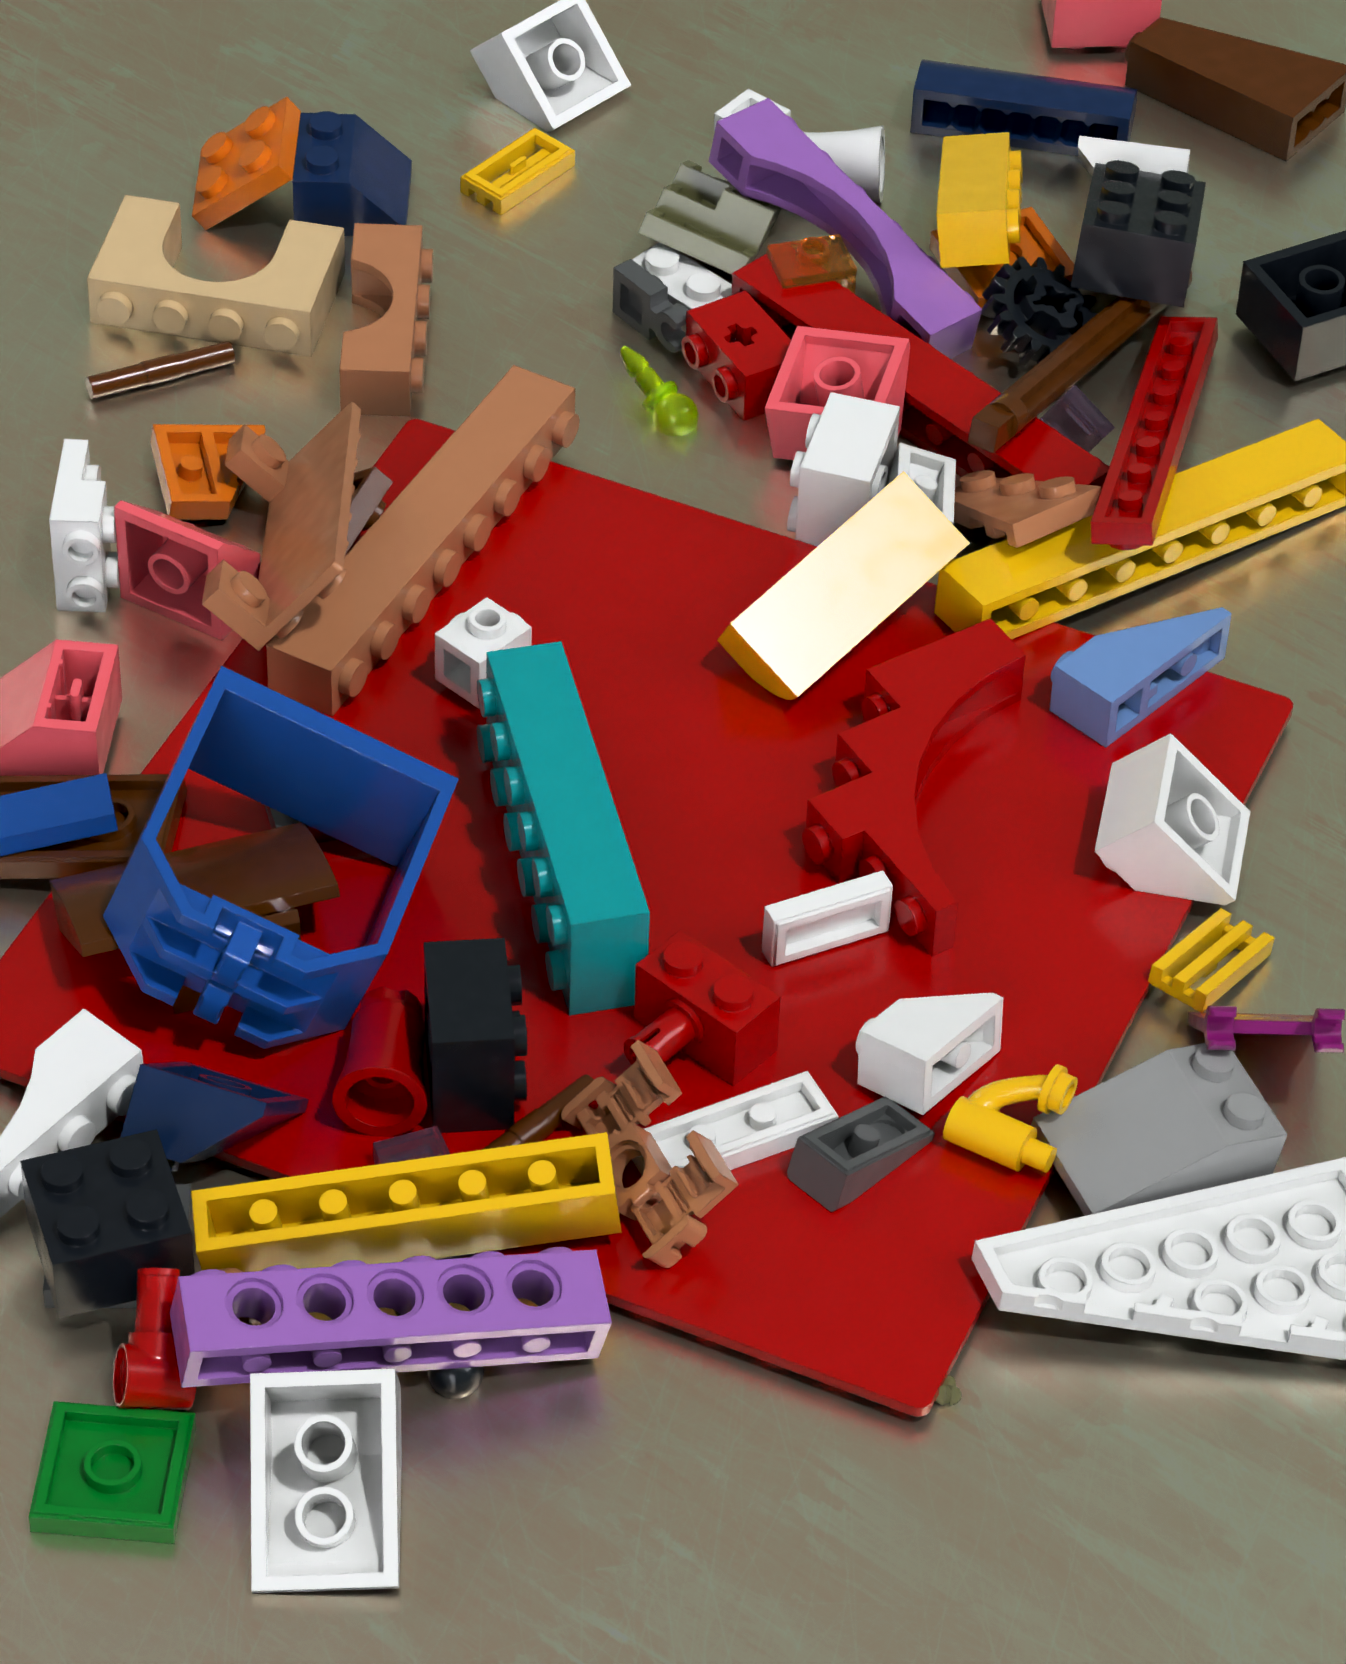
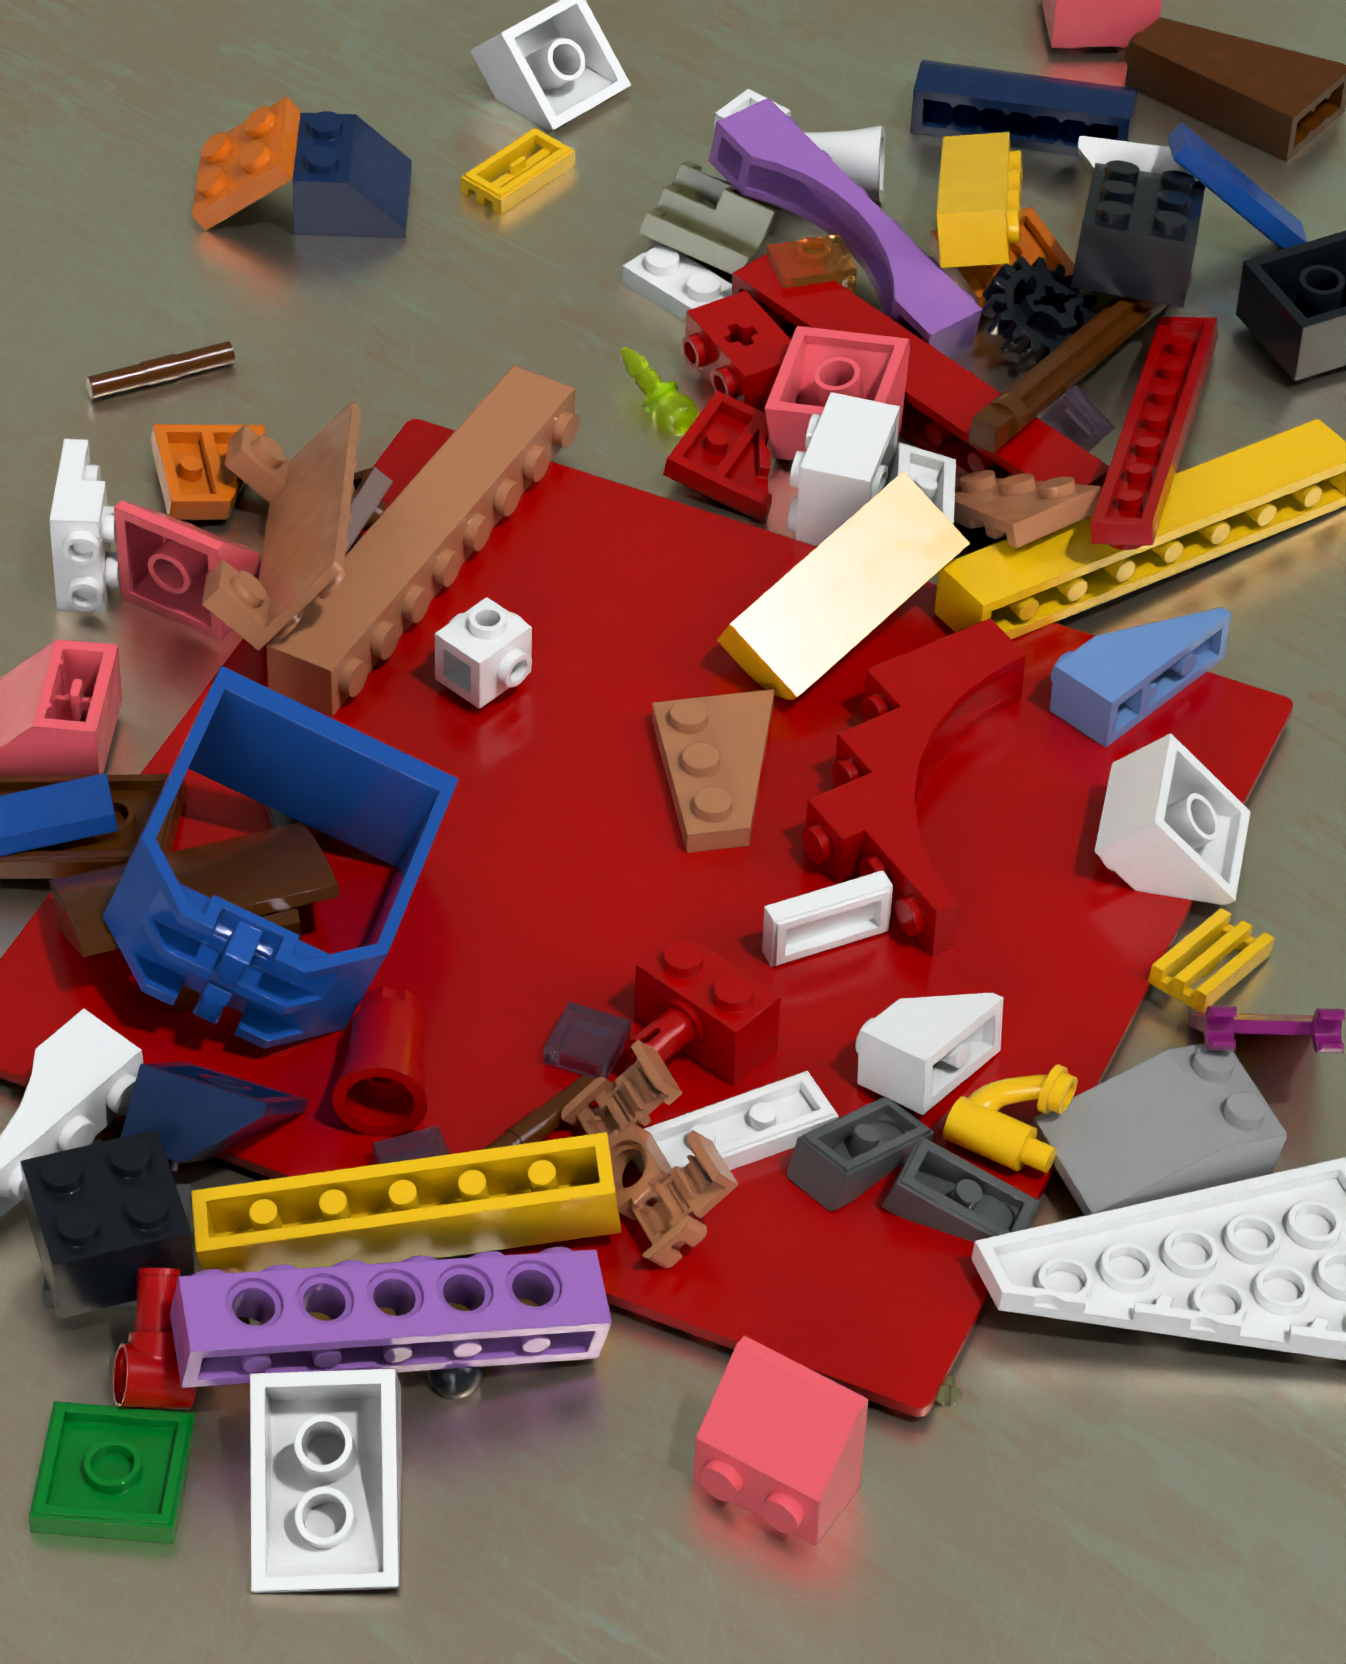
(270, 310): tan arch -> none
(379, 359): nougat arch -> none
(473, 1035): black brick -> none
(563, 826): teal brick -> none
(587, 1041): none -> clear purple tile
(644, 305): dark grey plate -> none
(714, 764): none -> nougat wing
(726, 456): none -> red wing
(782, 1442): none -> coral slope
(956, 1196): none -> dark grey slope
(1235, 188): none -> blue tile

